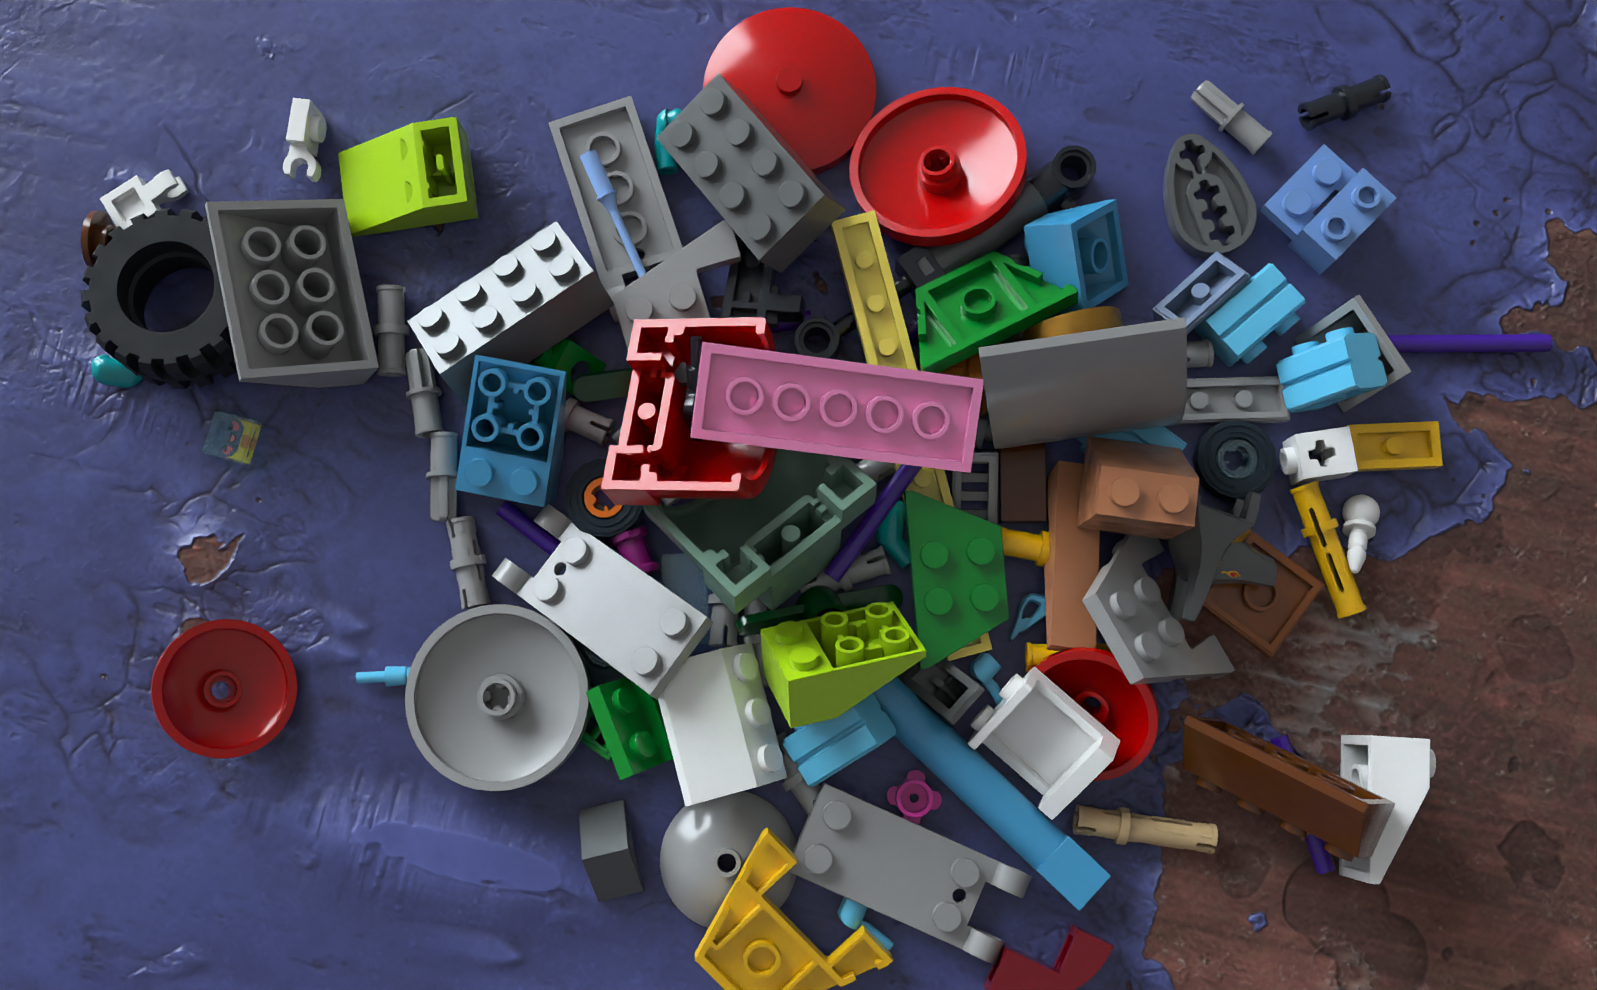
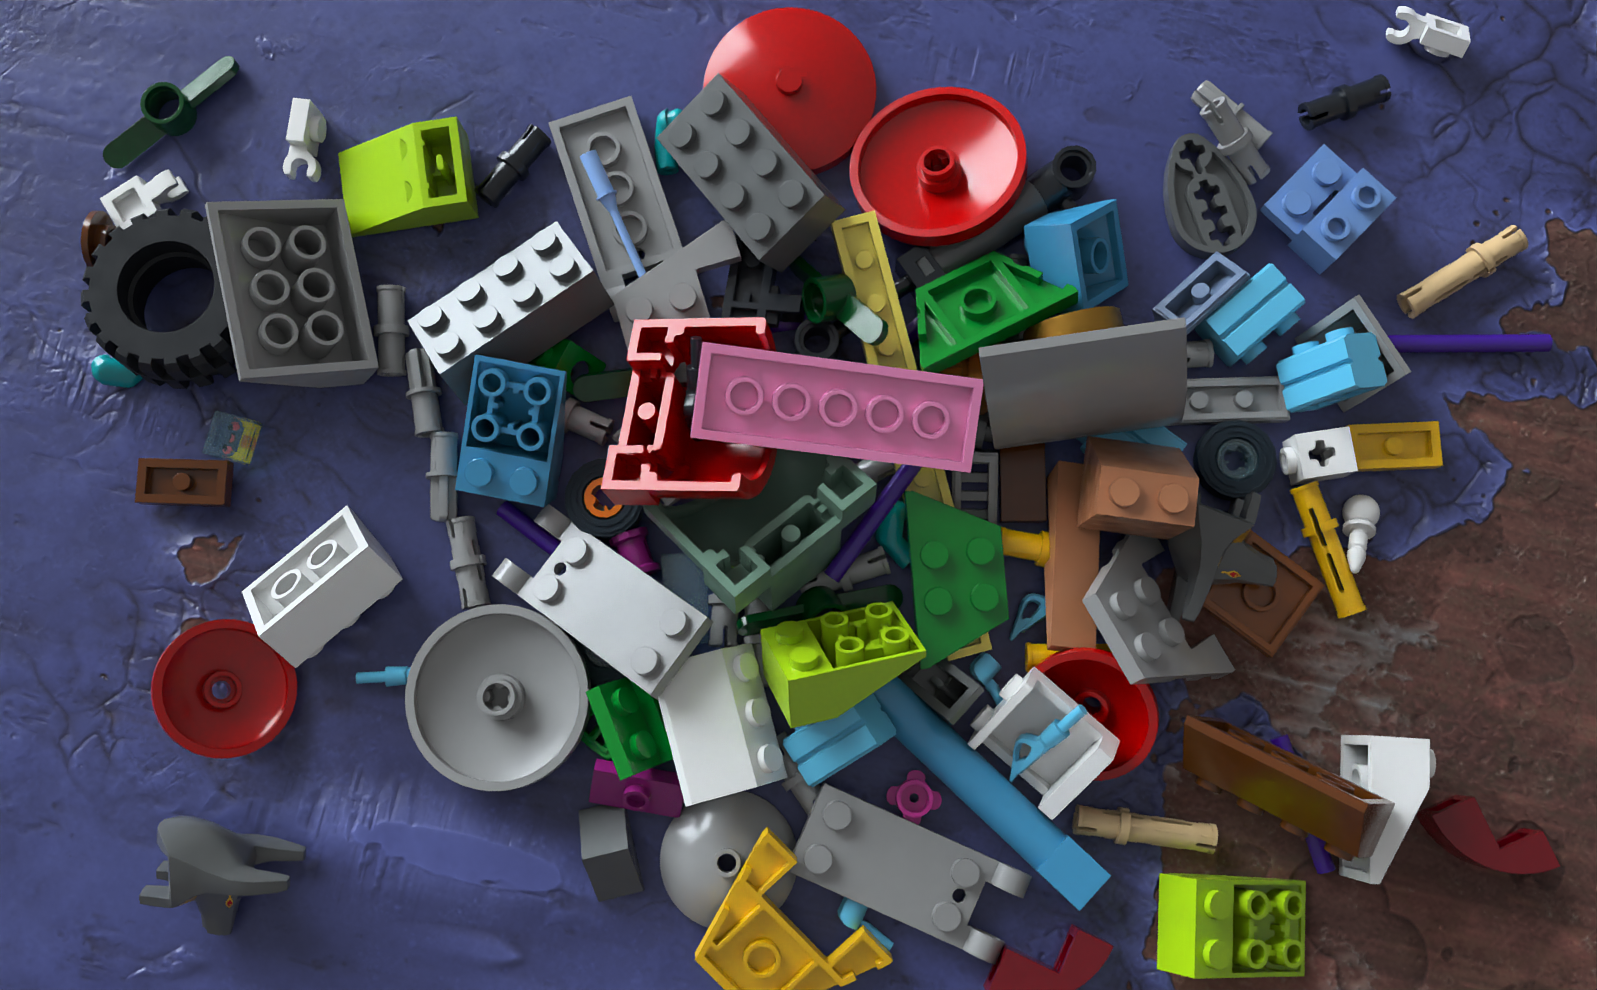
(151, 128): none -> dark green piece
(184, 482): none -> reddish brown plate
(215, 869): none -> dark grey piece
(320, 587): none -> white slope
(513, 165): none -> black pin
(647, 791): none -> magenta plate
(836, 299): none -> dark green piece
(1048, 739): none -> medium azure hand
(1230, 926): none -> lime slope
(1235, 140): none -> light grey pin
(1435, 33): none -> white plate
(1464, 832): none -> dark red brick
(1477, 262): none -> tan pin

